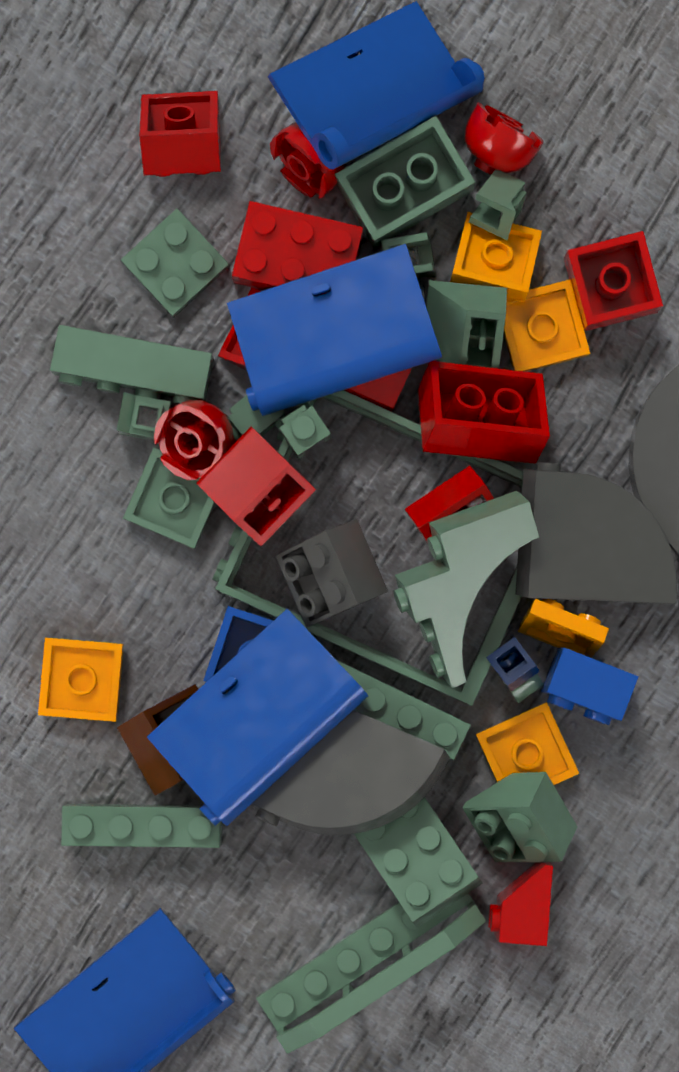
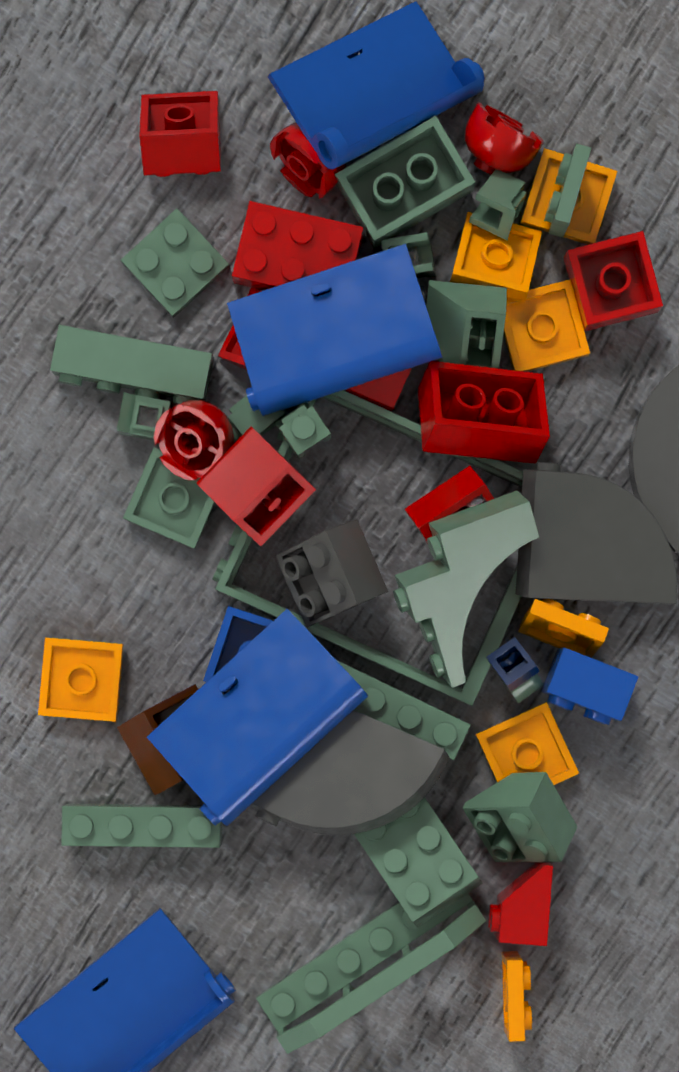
(516, 1011): none -> light orange plate
(570, 178): none -> sand green plate
(590, 203): none -> light orange plate

